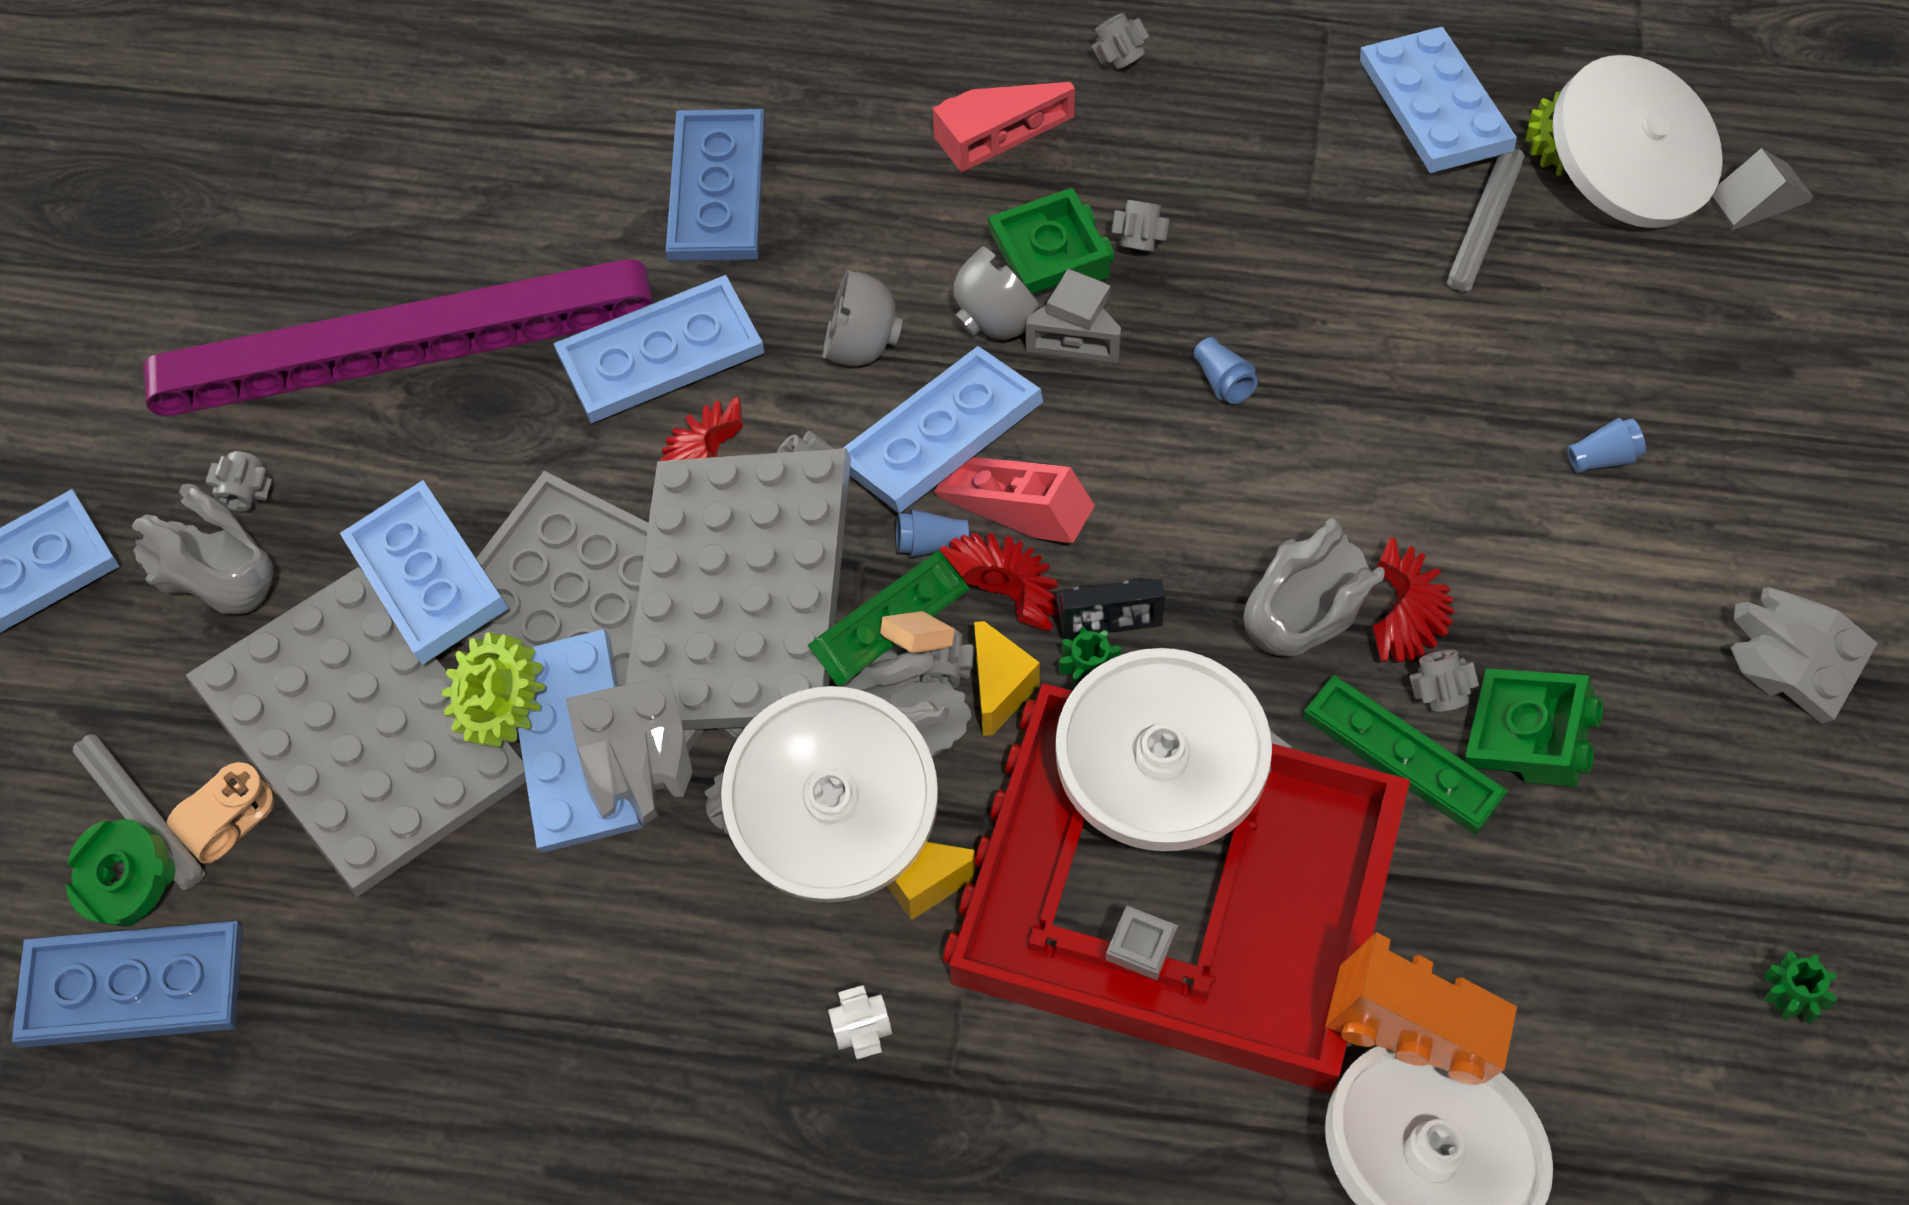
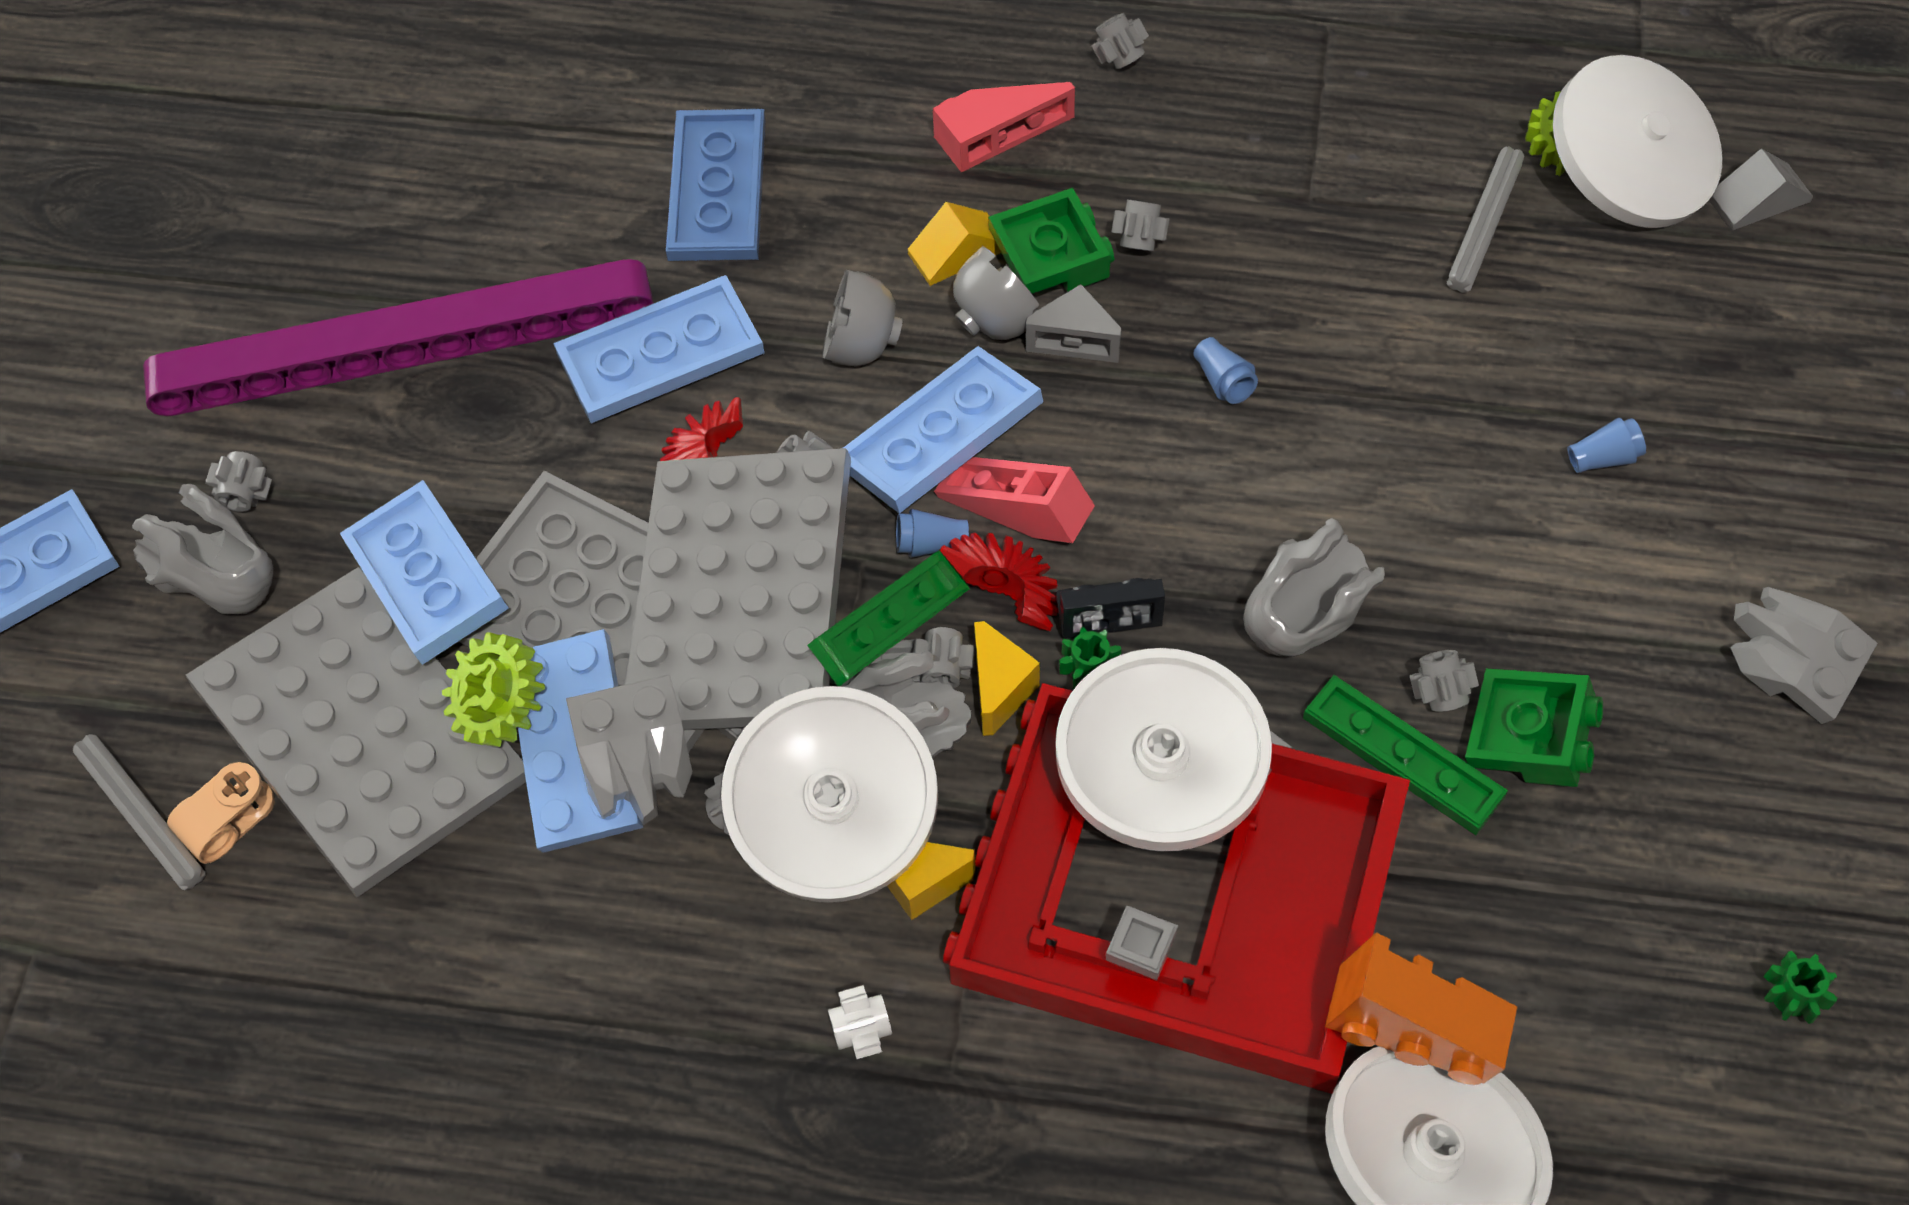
(128, 984): medium blue tile -> none
(144, 876): green plate -> none
(917, 631): light nougat tile -> none
(950, 240): none -> yellow slope
(1078, 299): light grey tile -> none
(1418, 609): red hair -> none
(1437, 99): light blue plate -> none

